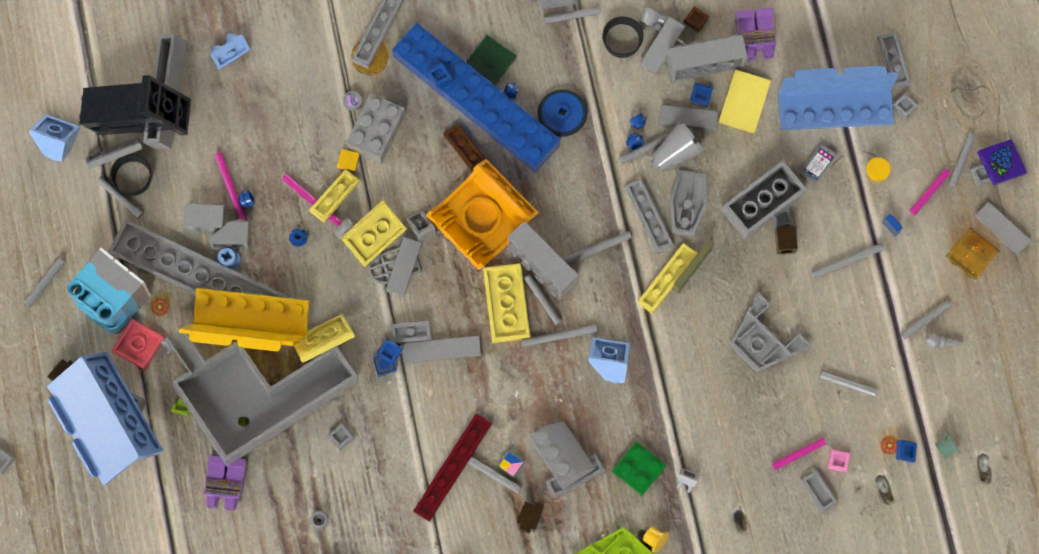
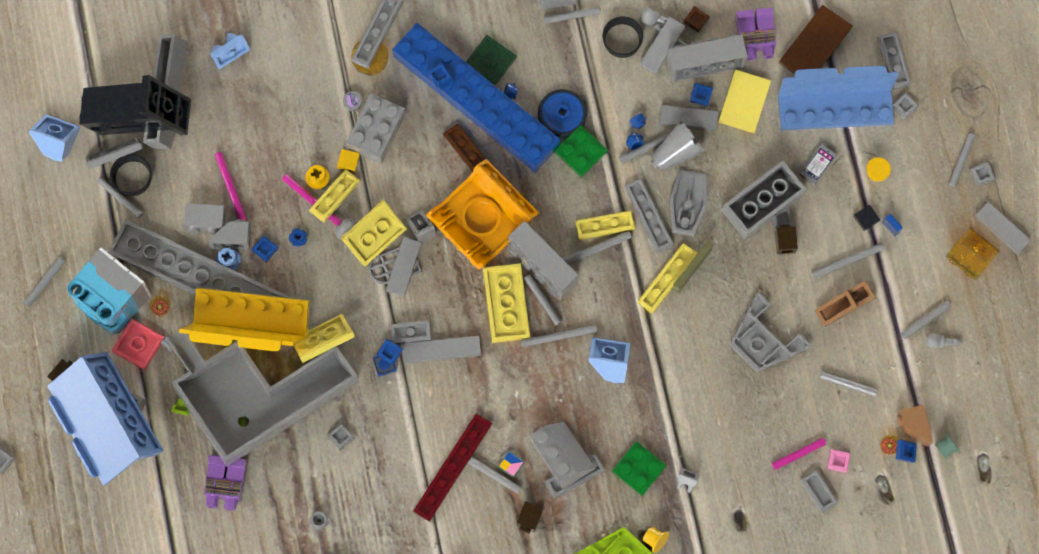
(246, 199): blue plate -> none
(264, 249): none -> blue tile
(317, 177): none -> yellow piece
(581, 151): none -> green plate
(604, 225): none -> light yellow tile
(816, 41): none -> reddish brown tile
(845, 303): none -> medium nougat slope
(866, 218): none -> black tile
(915, 424): none -> medium nougat slope
(929, 192): dark pink bar -> none
(1002, 162): dark purple tile -> none

